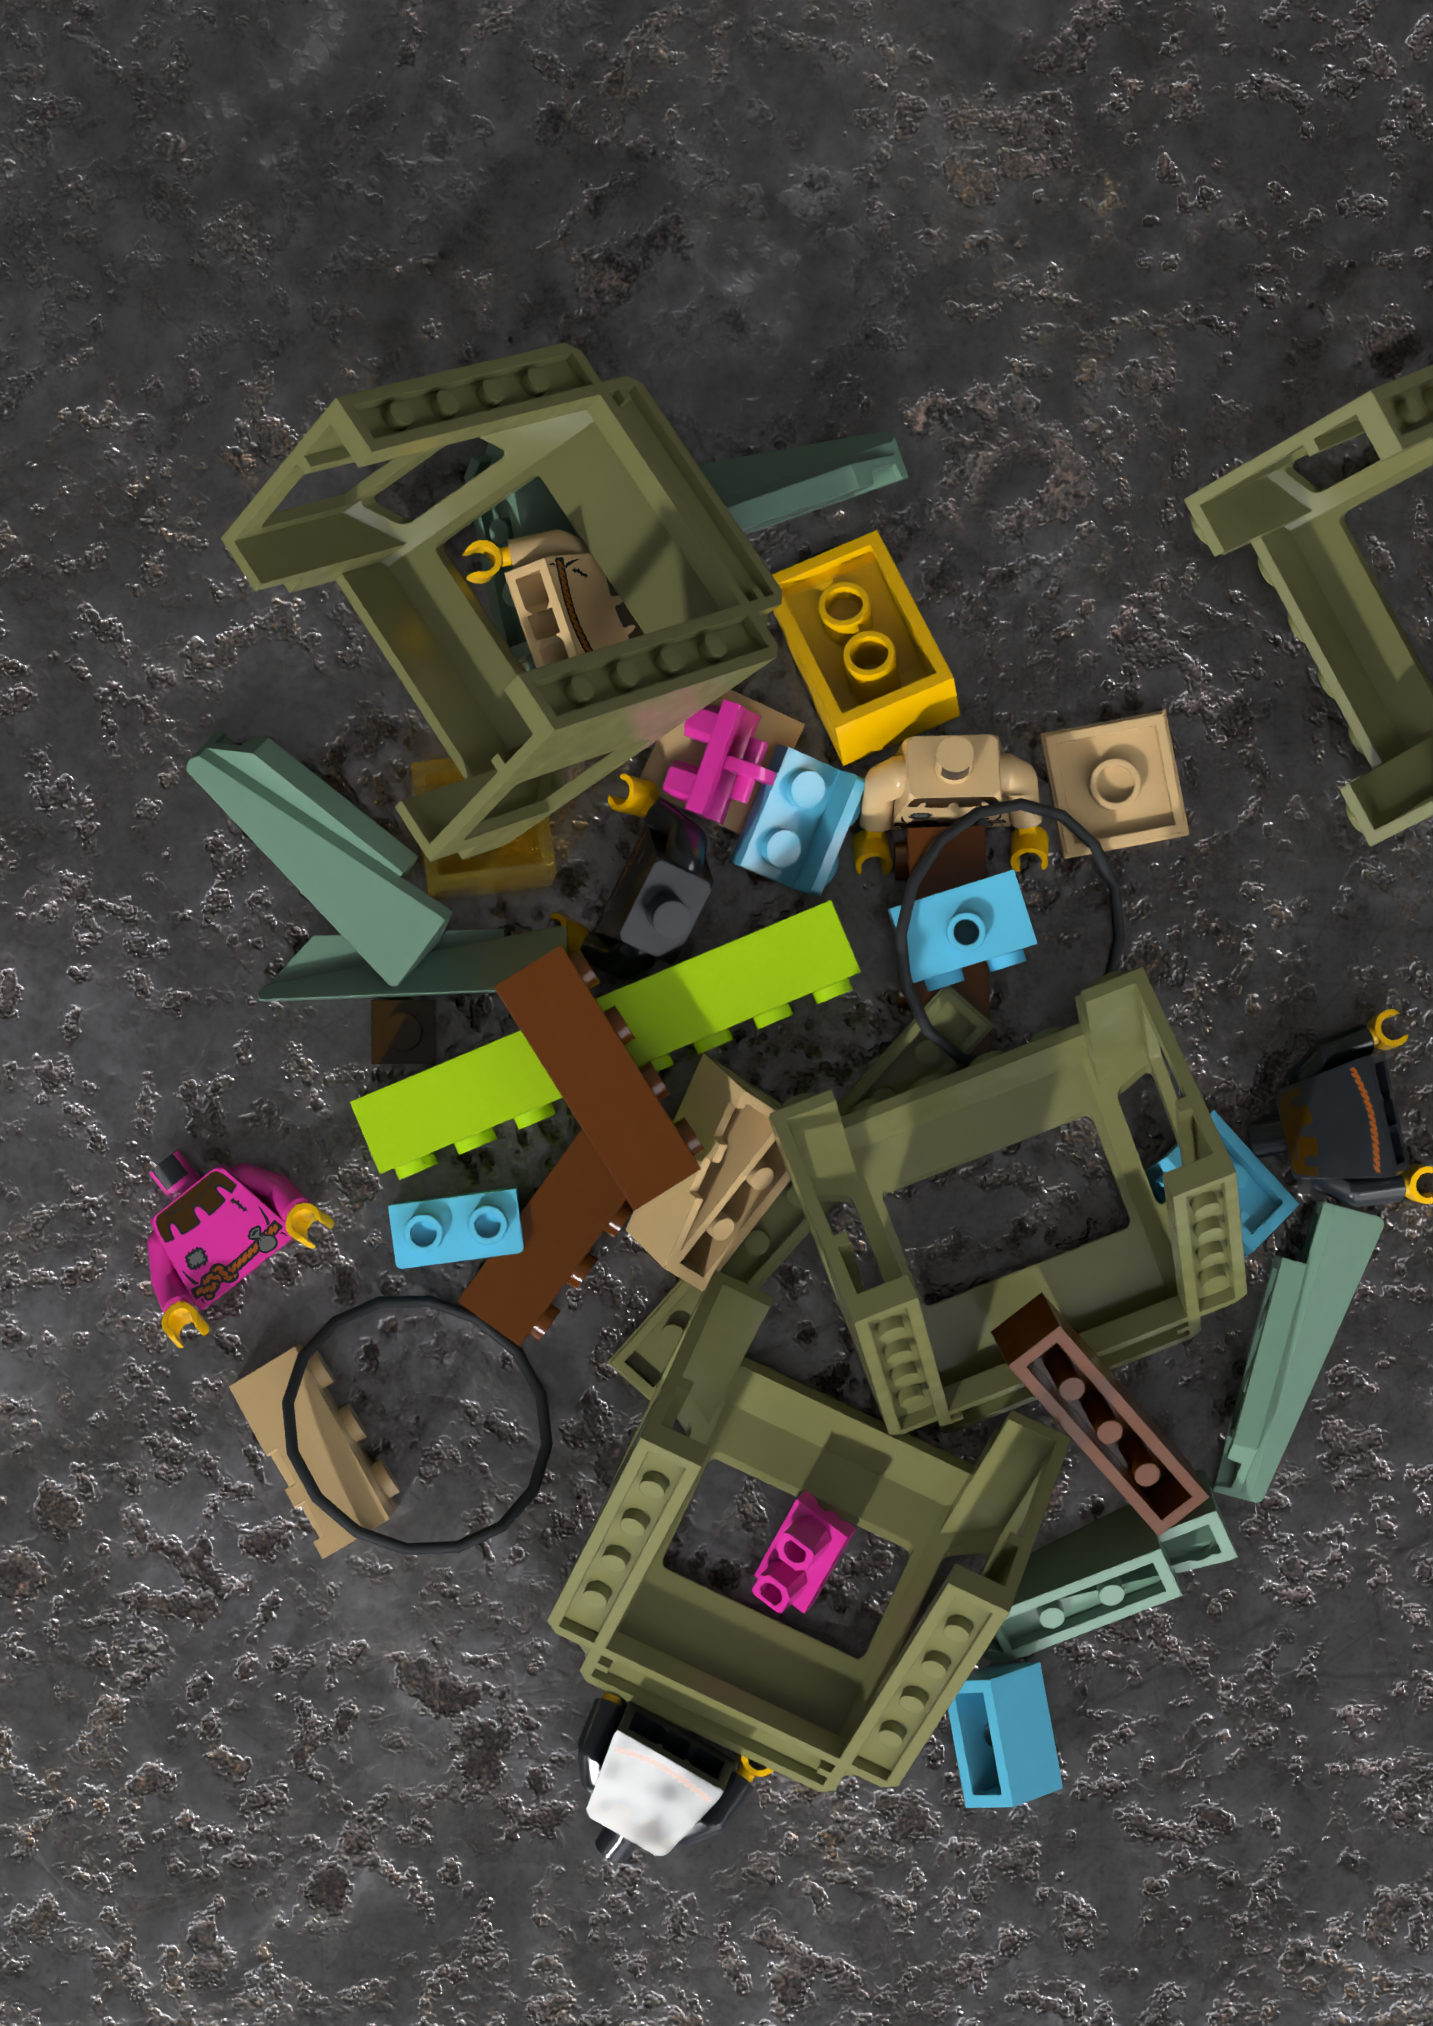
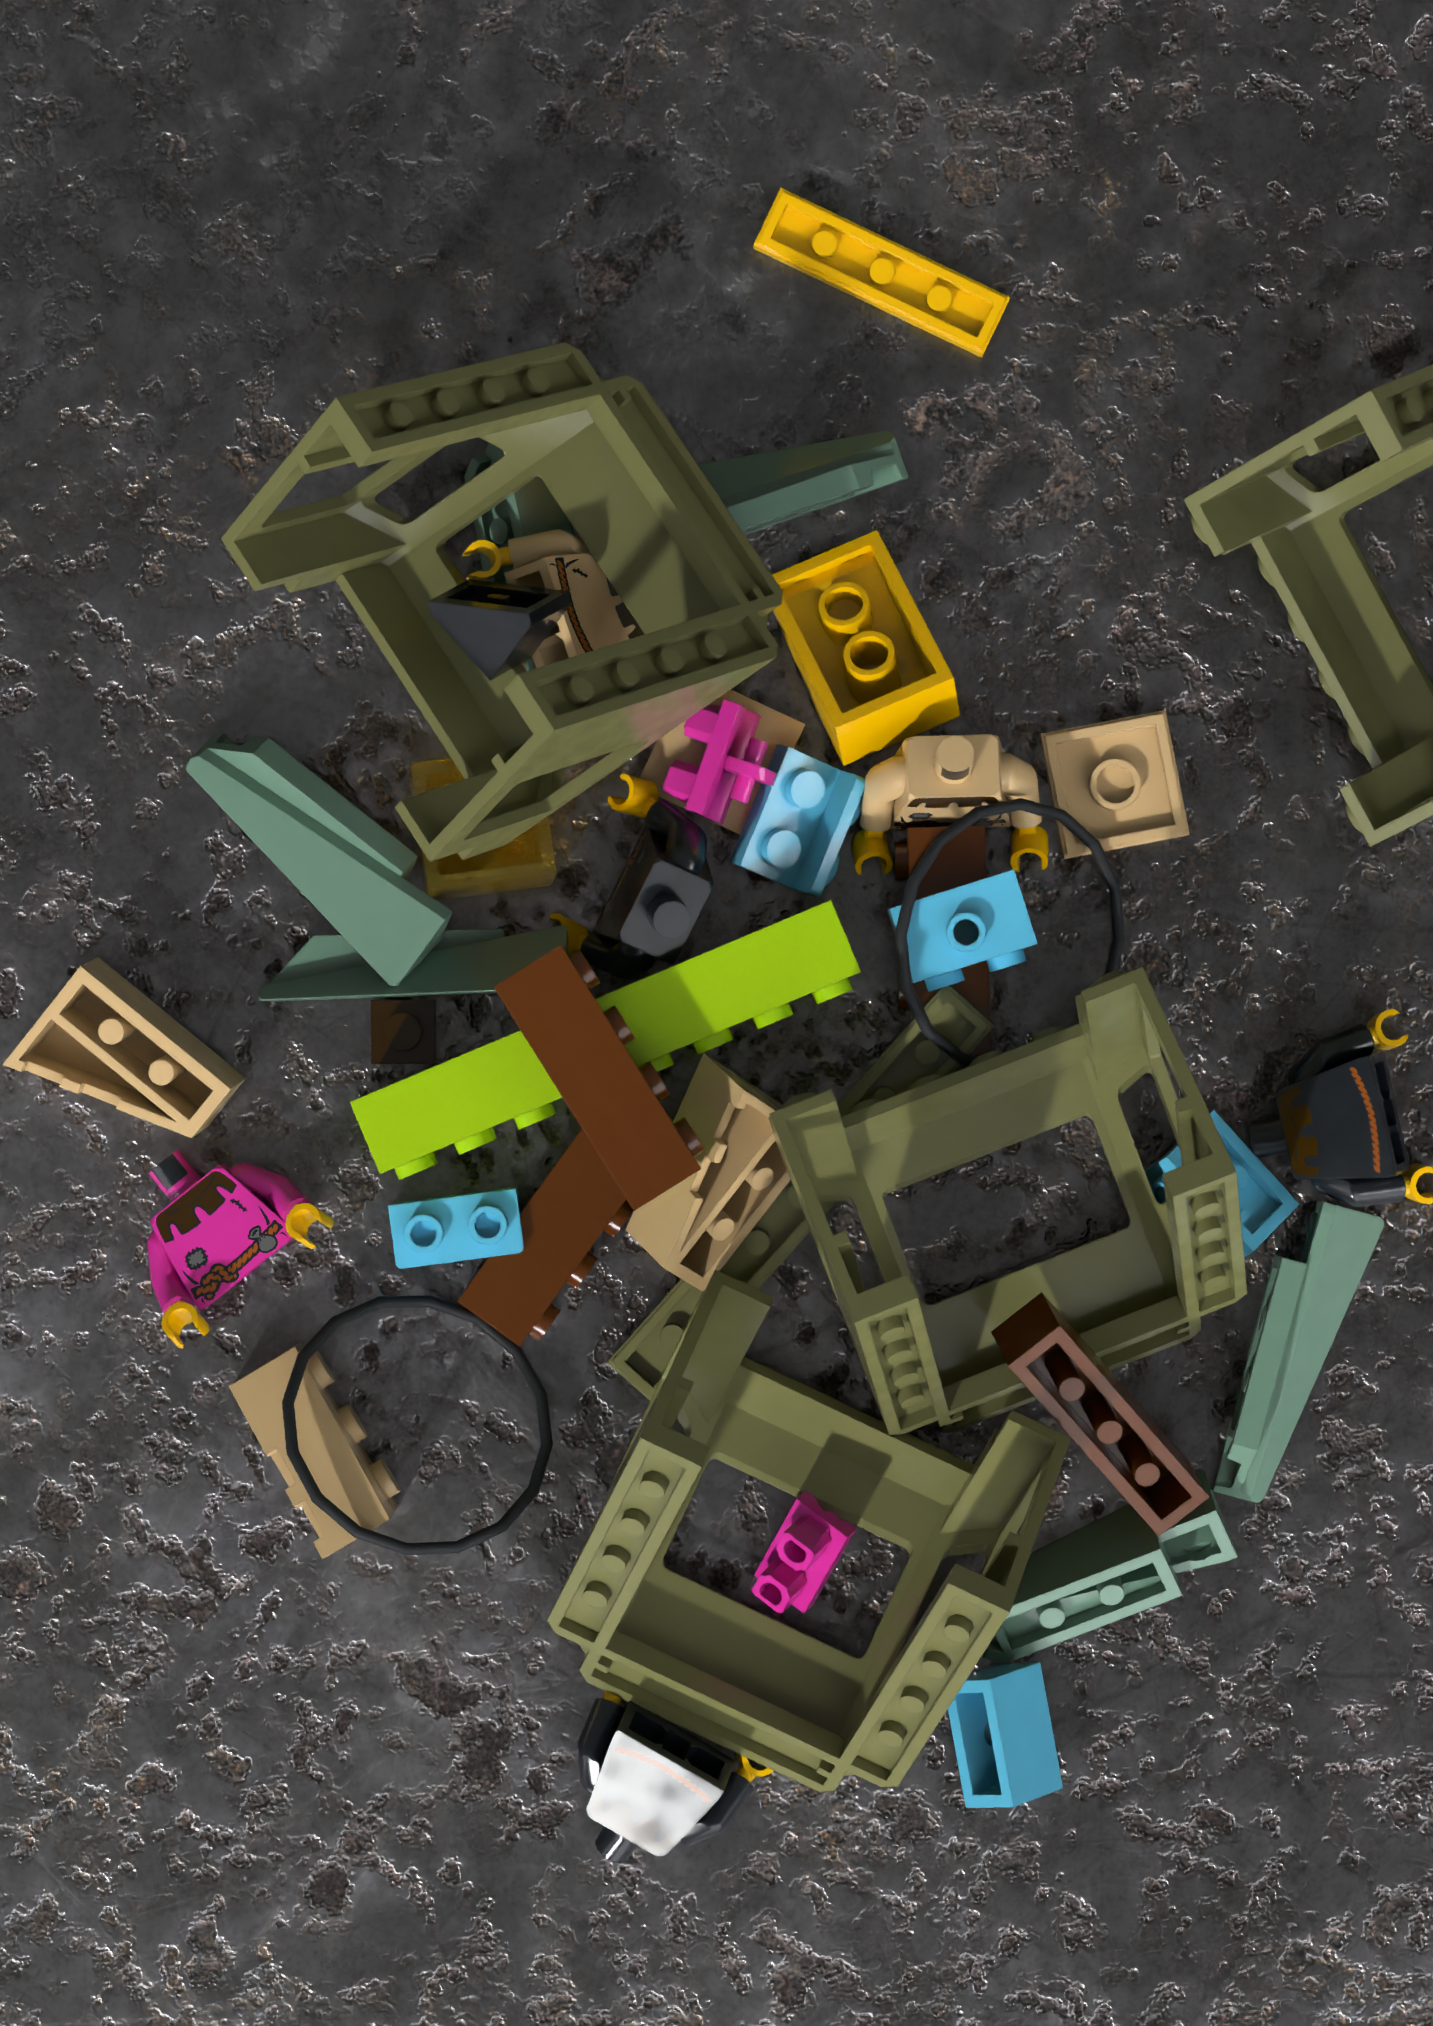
(126, 1051): none -> tan wedge
(498, 621): none -> black slope
(881, 272): none -> yellow tile

